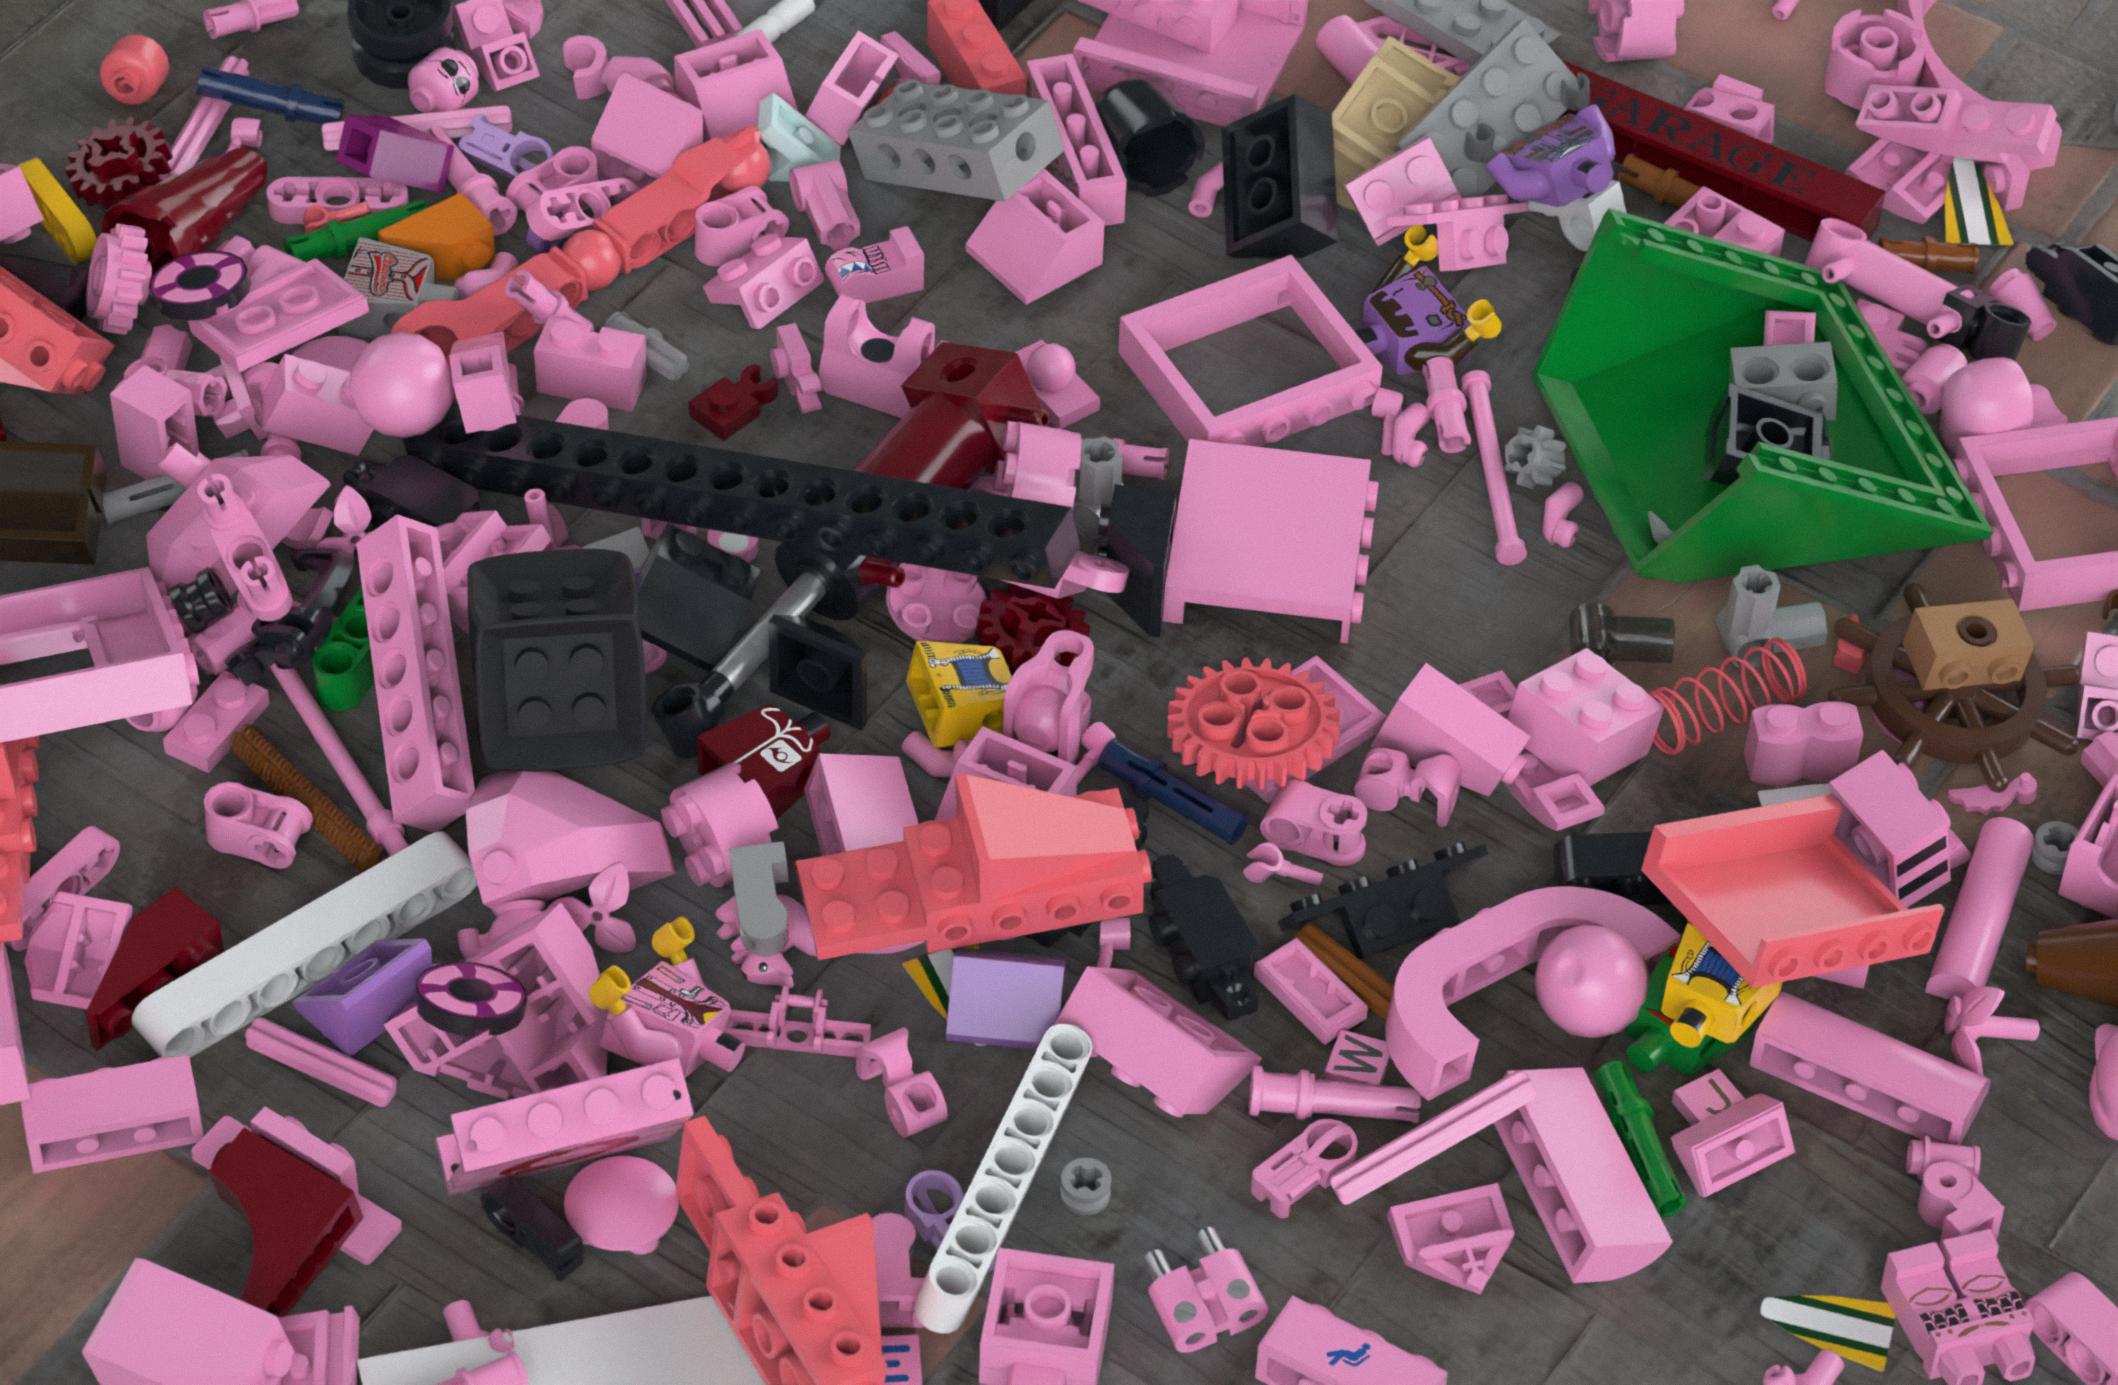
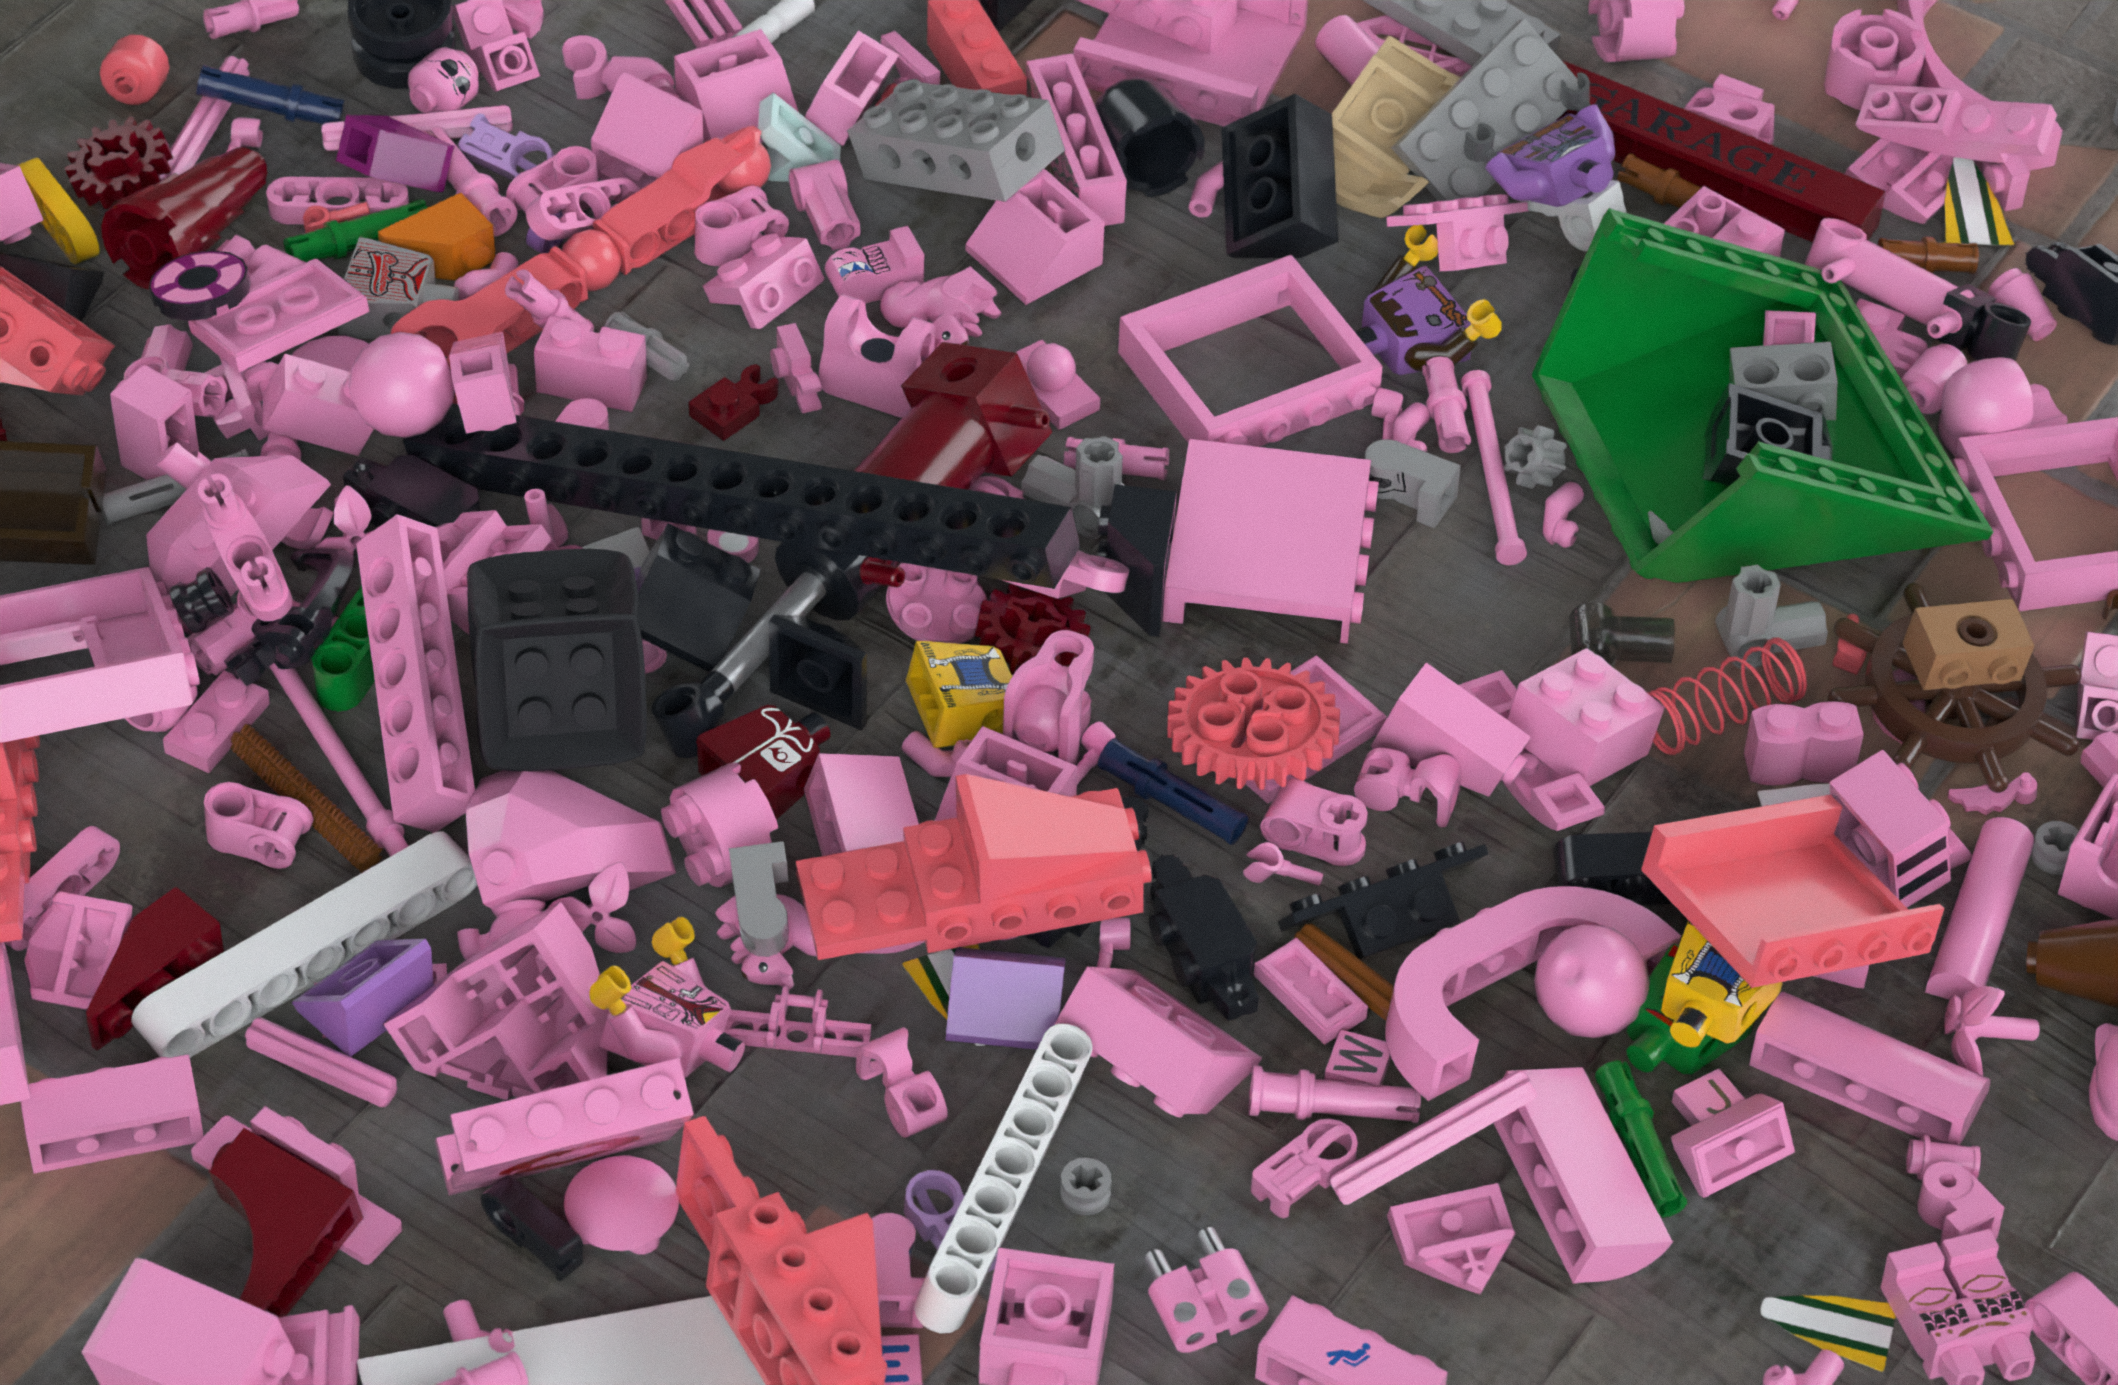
(118, 278): bright pink gear -> none
(468, 997): tile -> none
(946, 302): none -> bright pink animal
(1038, 464): bright pink brick -> none
(1402, 179): bright pink plate -> none
(1414, 479): none -> light grey leg

